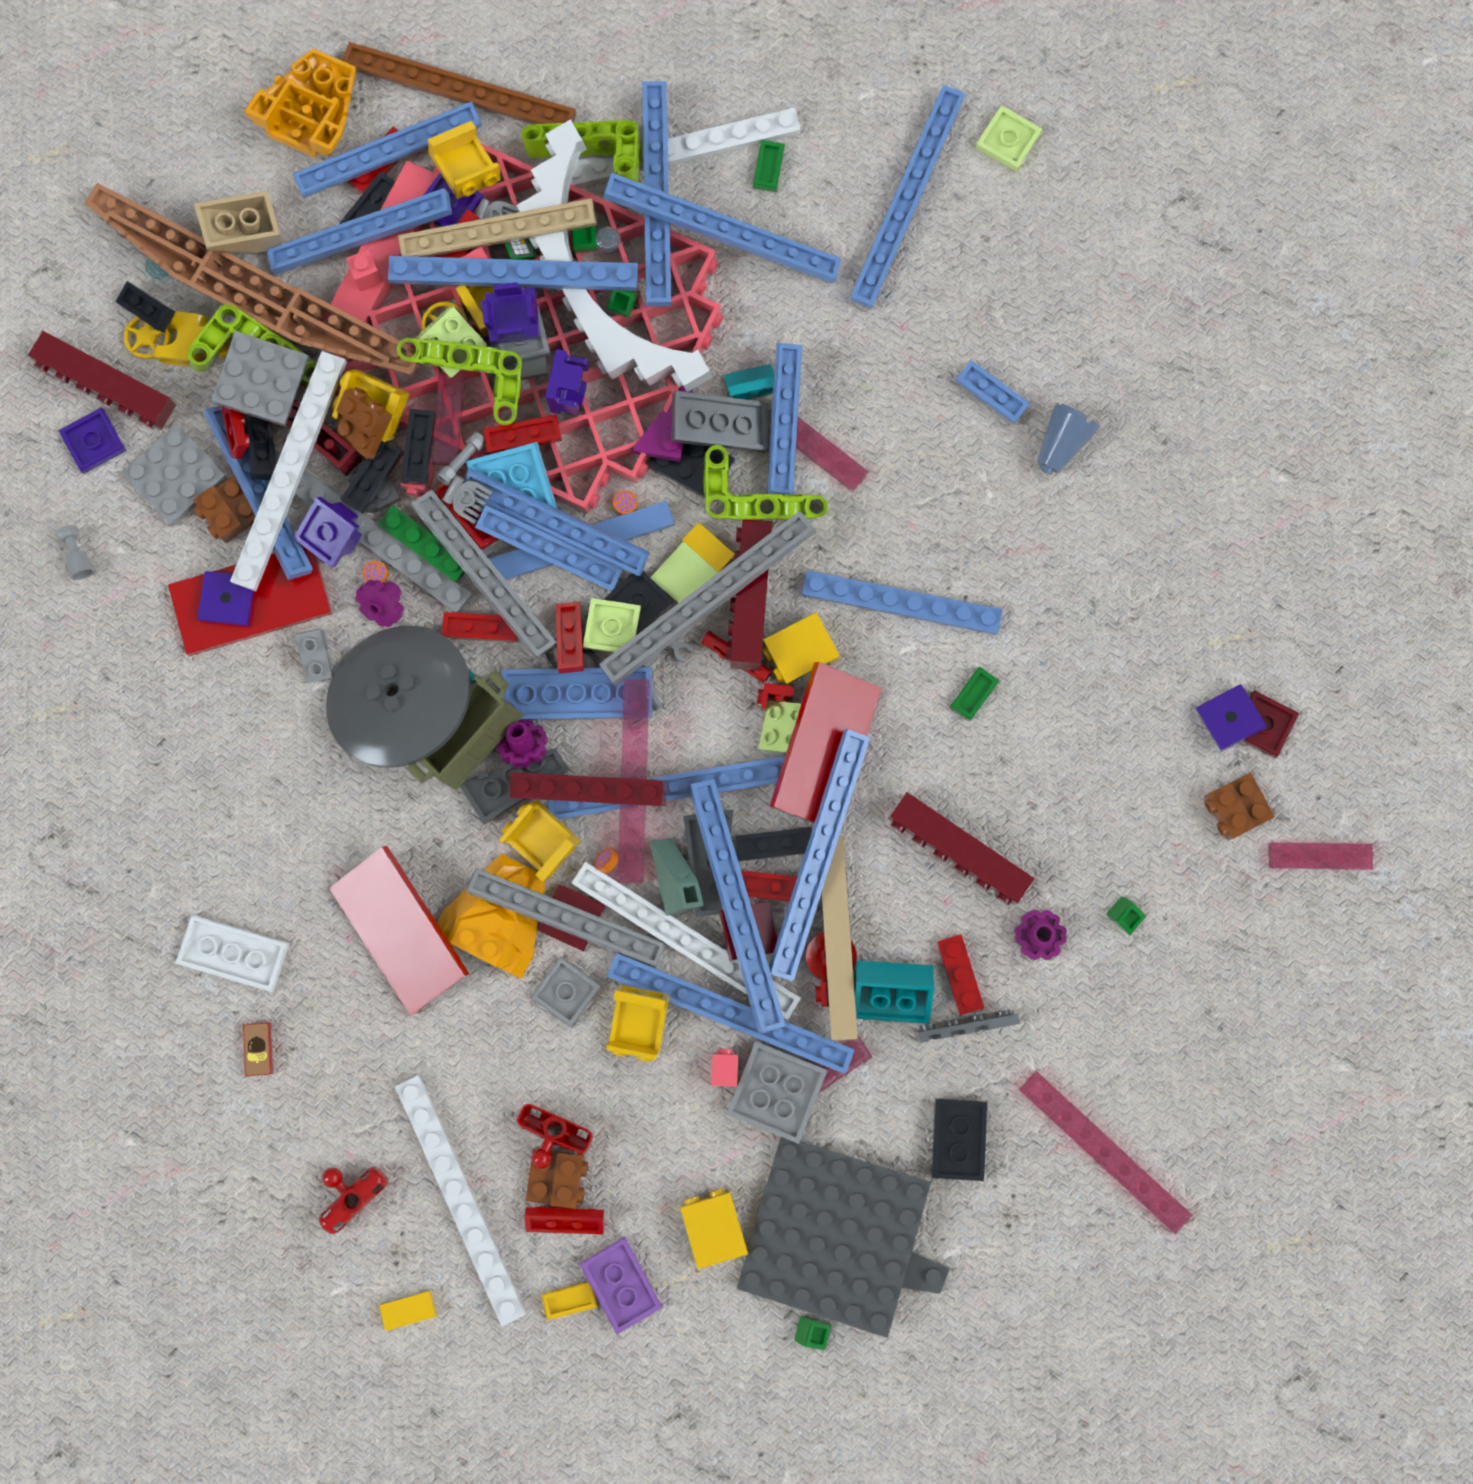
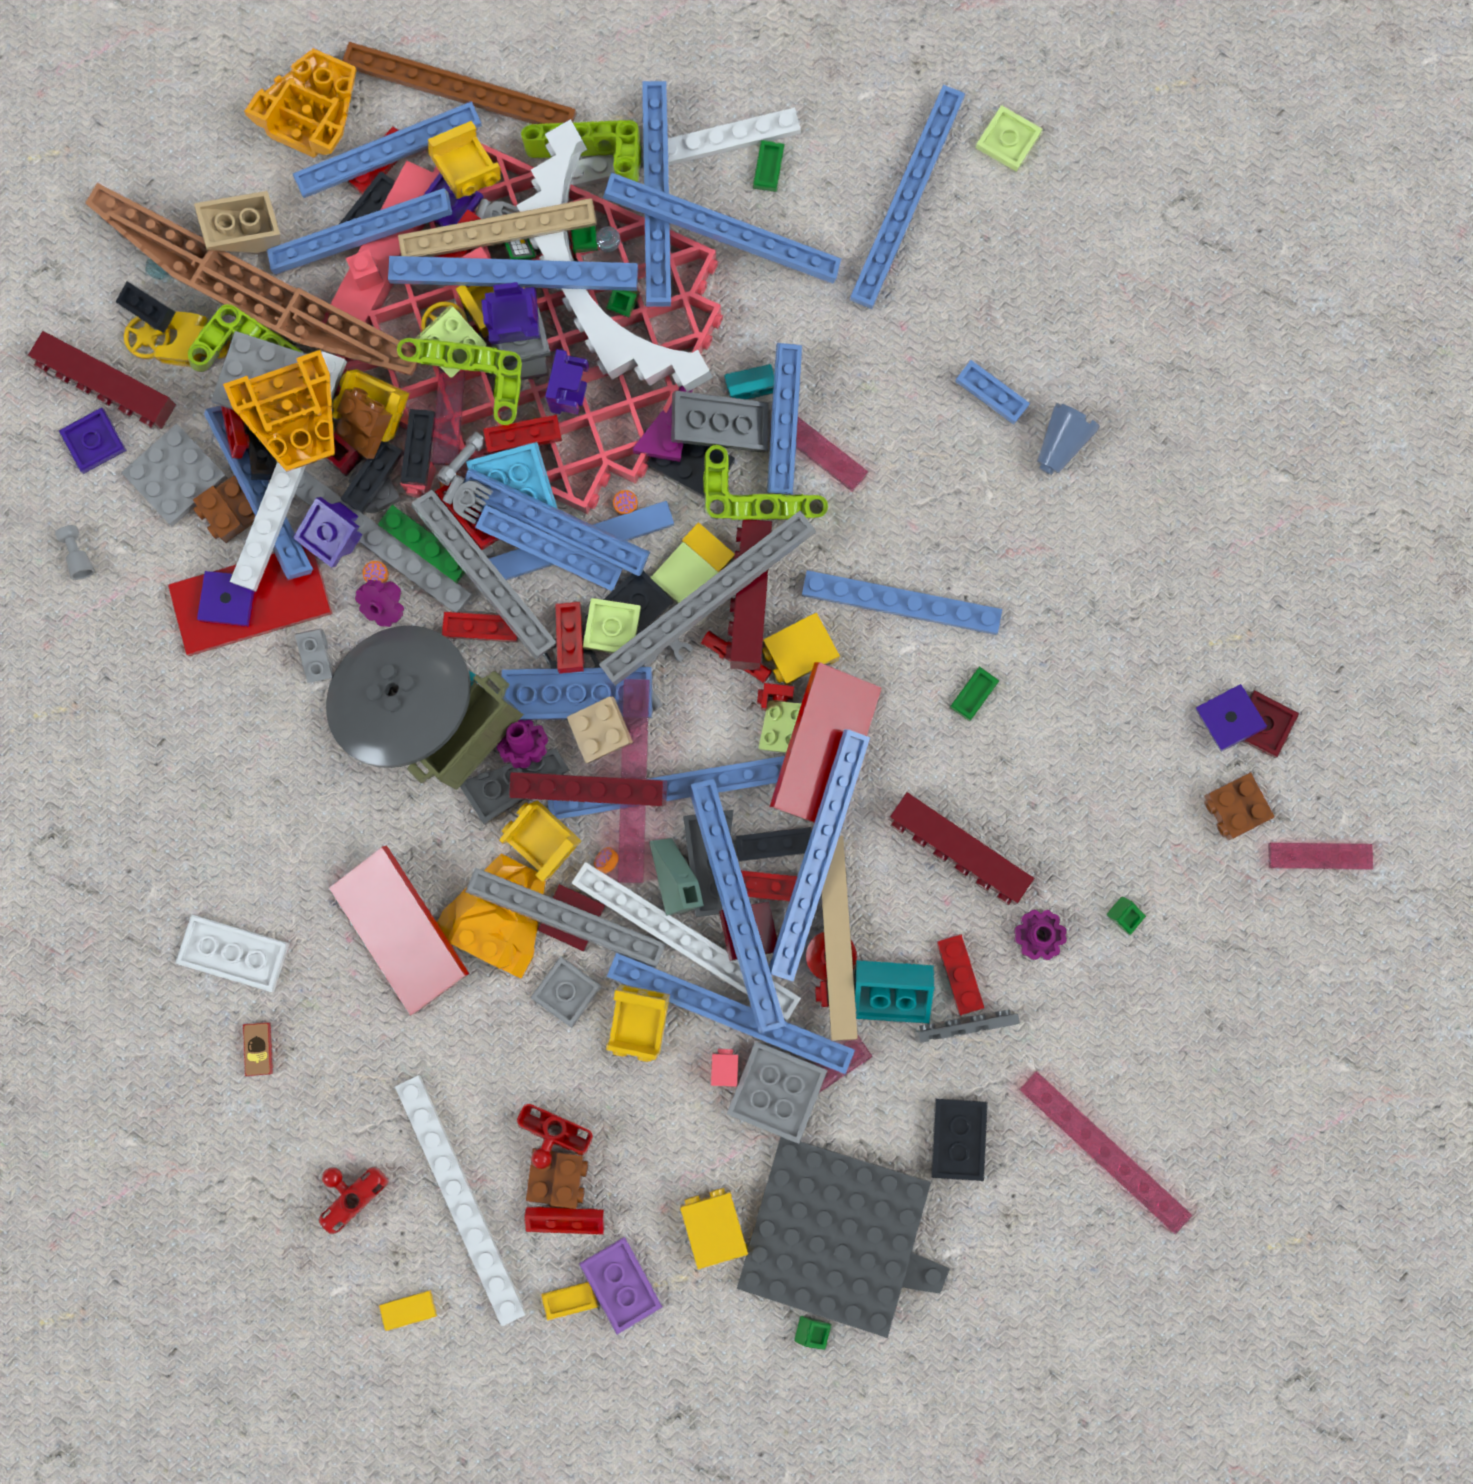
(289, 410): none -> light orange wedge
(599, 729): none -> tan plate

